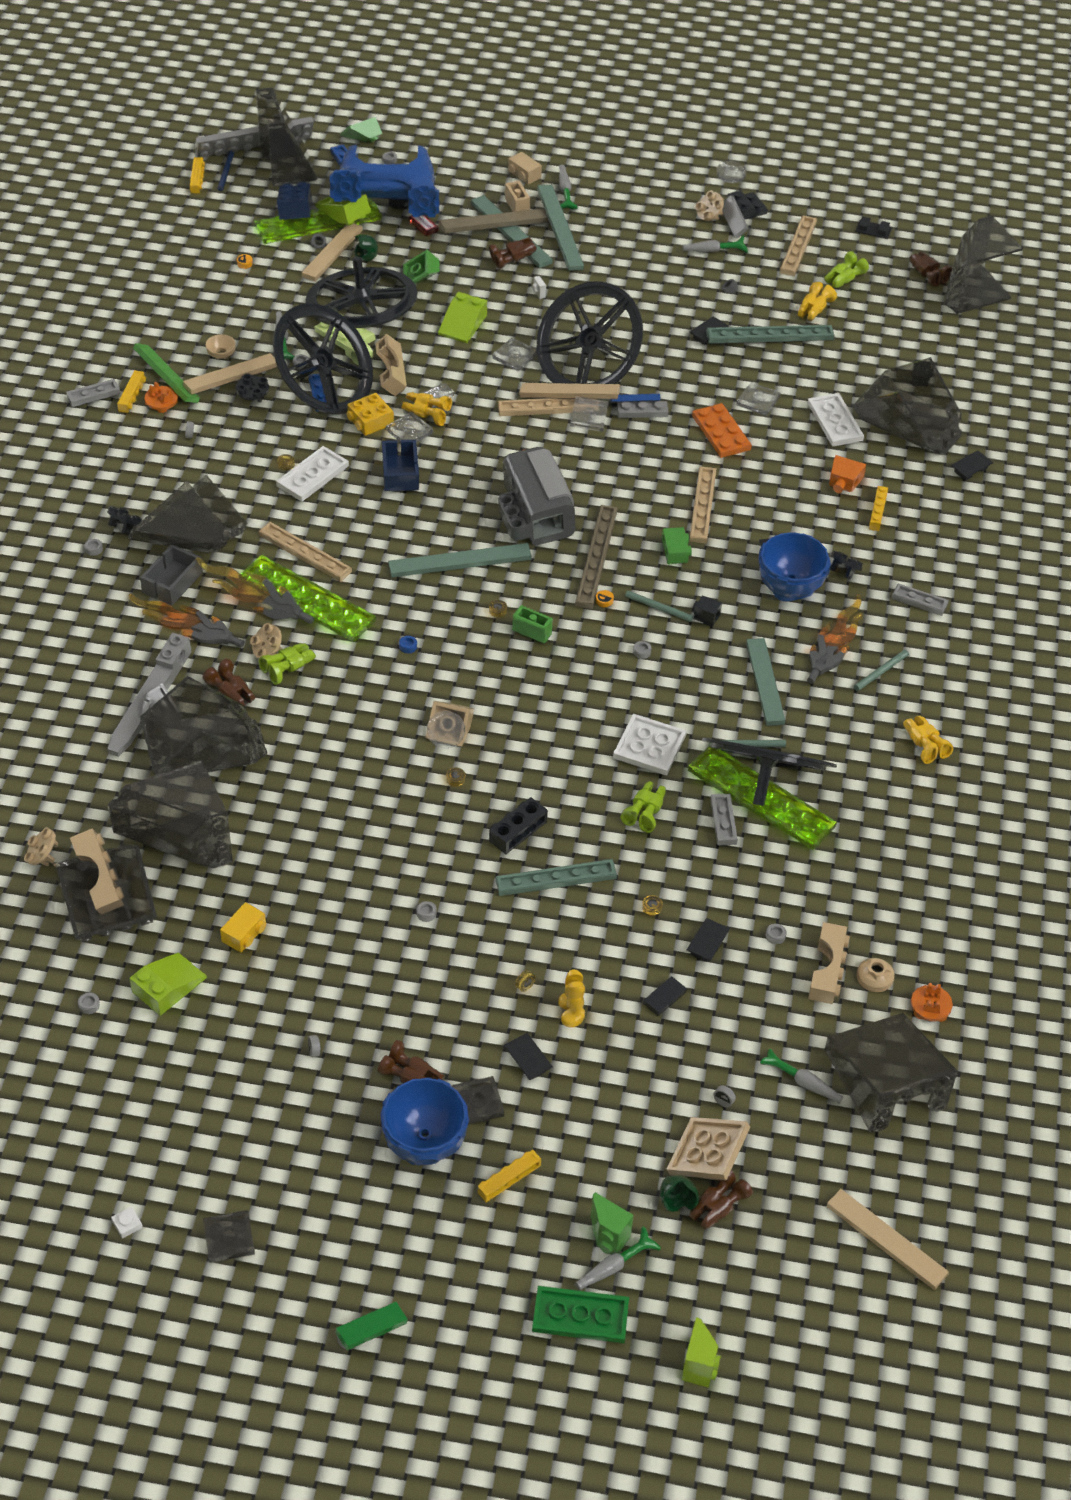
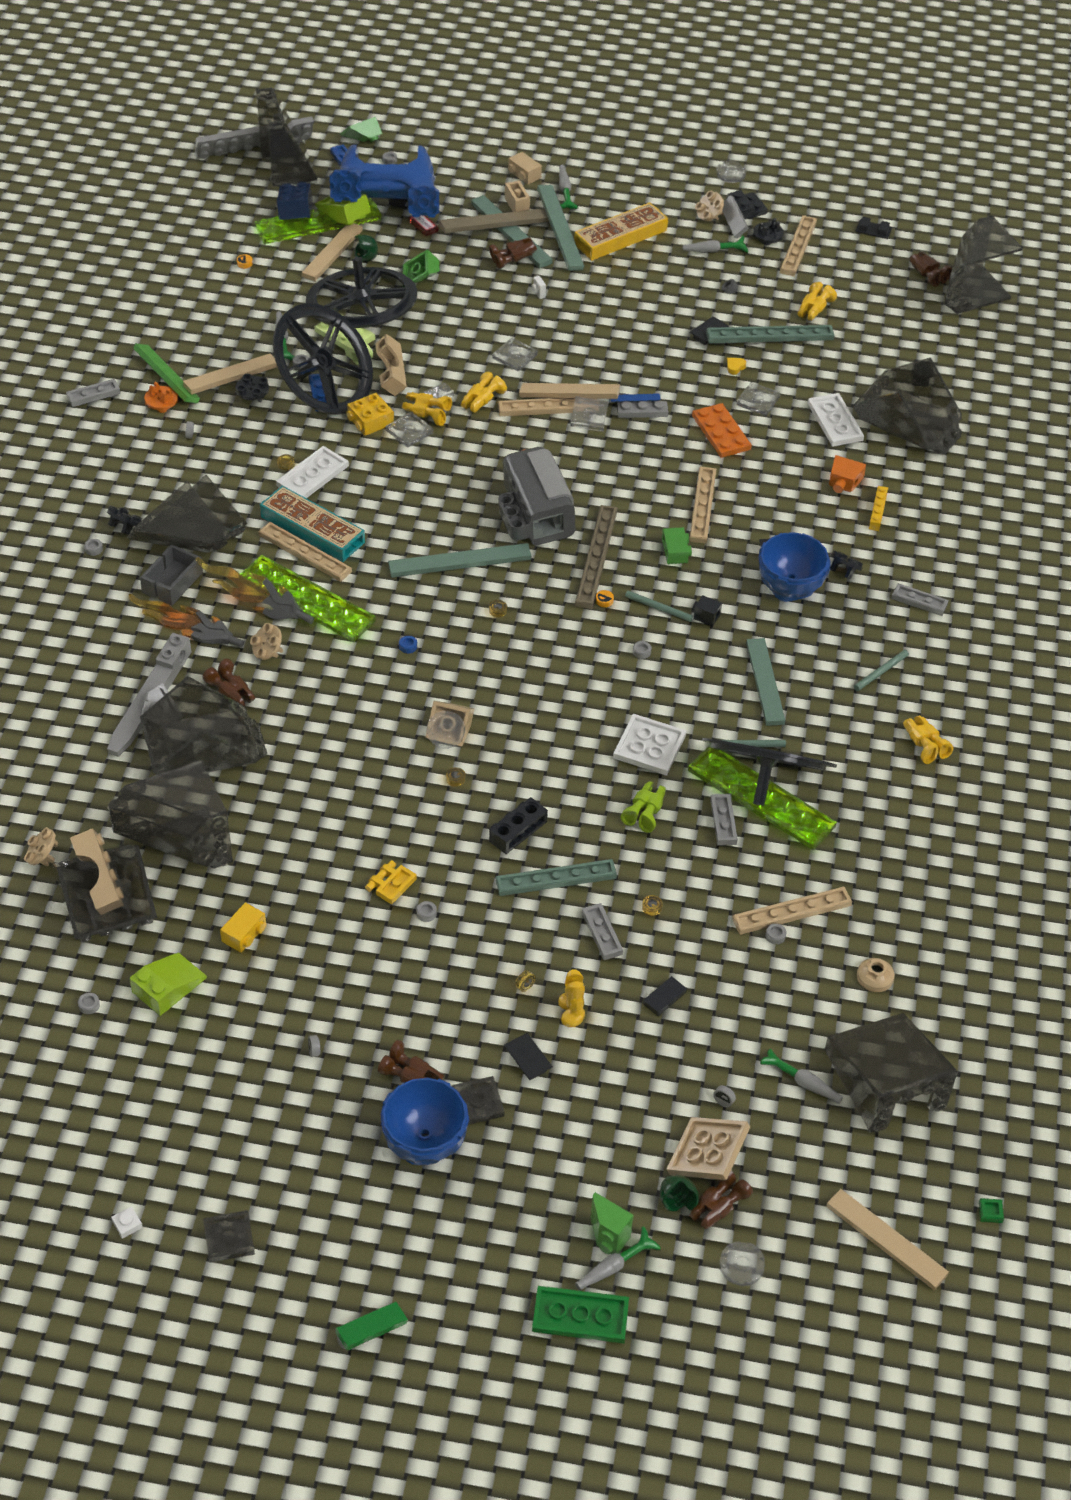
(131, 391): yellow piece -> none
(197, 175): yellow piece -> none
(220, 343): tan piece -> none
(225, 171): dark blue bar -> none
(286, 659): lime piece -> none
(312, 523): none -> brick
(318, 237): dark grey piece -> none
(395, 885): none -> yellow plate
(401, 470): dark blue piece -> none
(463, 317): lime slope -> none
(482, 392): none -> yellow piece
(509, 1175): yellow piece -> none
(532, 624): bright green brick -> none
(589, 337): black wheel -> none
(602, 931): none -> light grey plate
(620, 231): none -> brick
(701, 1357): lime slope -> none
(707, 940): black piece -> none
(735, 365): none -> yellow tile
(742, 1263): none -> clear tile
(768, 232): none -> black plate
(792, 910): none -> tan tile
(824, 659): piece -> none
(824, 981): tan arch -> none
(846, 272): lime piece -> none
(938, 1003): orange plate -> none
(971, 464): black piece -> none
(991, 1210): none -> green tile

